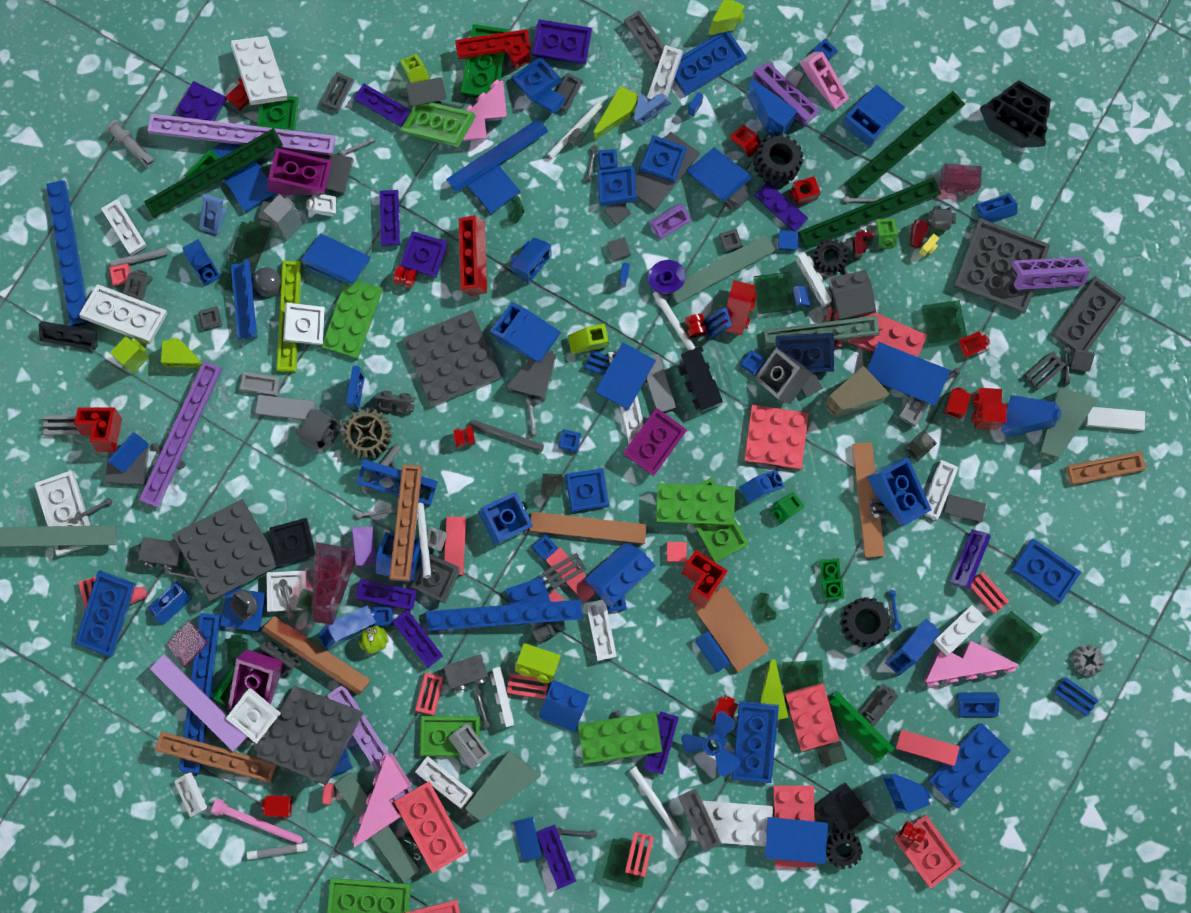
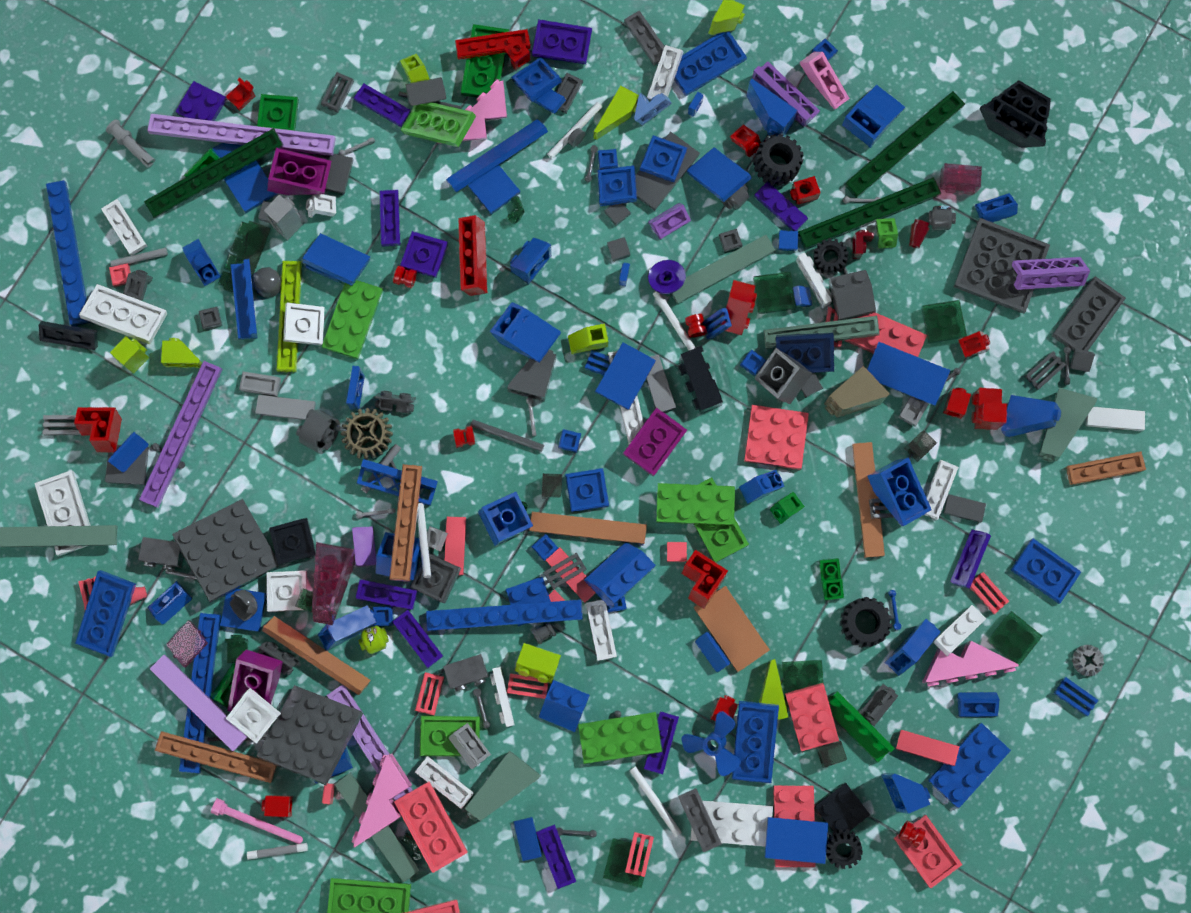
(78, 516): dark grey hinge -> none
(190, 794): white plate -> none
(212, 214): medium blue slope -> none
(259, 70): white plate -> none
(283, 583): dark grey hinge -> none
(452, 358): dark grey plate -> none
(764, 609): clear green arm -> none
(930, 246): light yellow plate -> none

